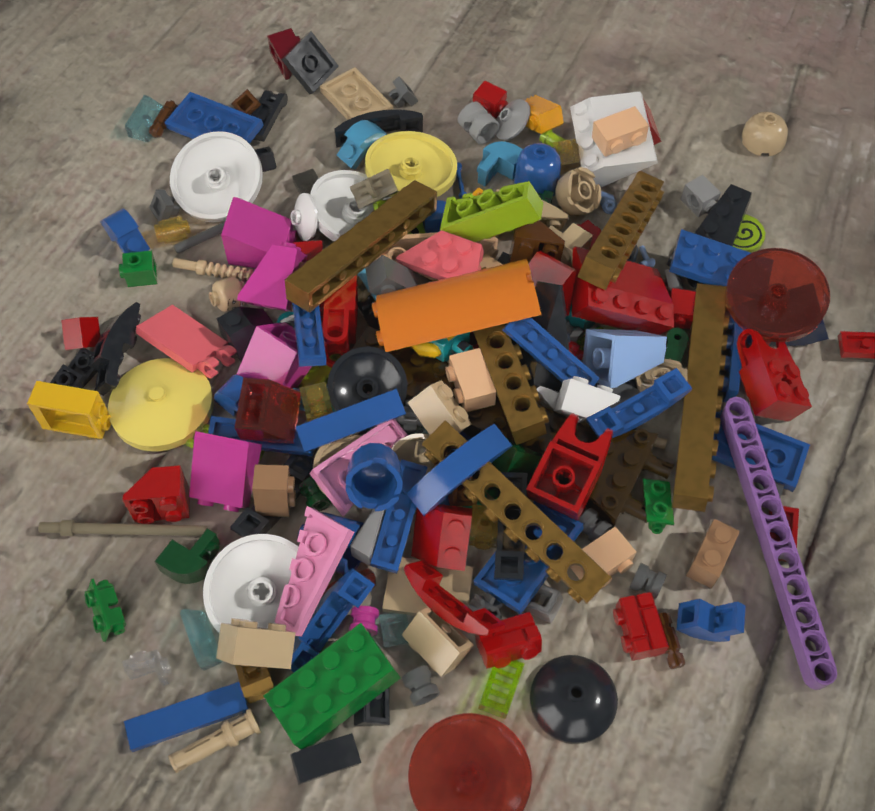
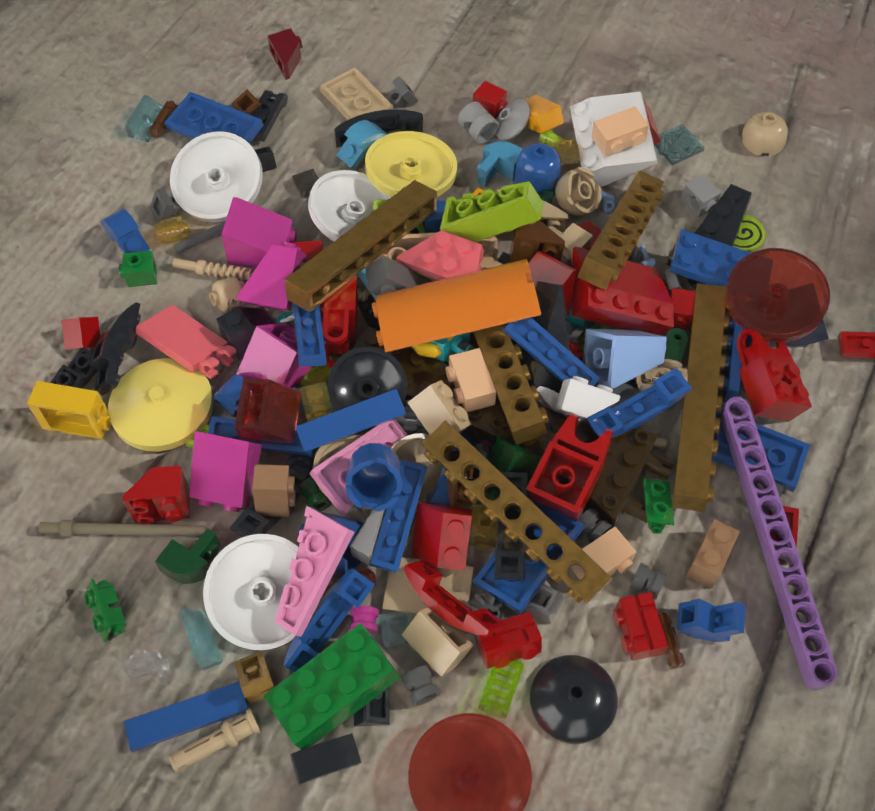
(252, 646): tan brick -> none
(305, 217): white dish -> none
(310, 62): black plate -> none
(374, 189): dark tan hips -> none
(458, 468): blue slope -> none
(459, 177): blue hinge -> none
(678, 144): none -> clear light blue piece

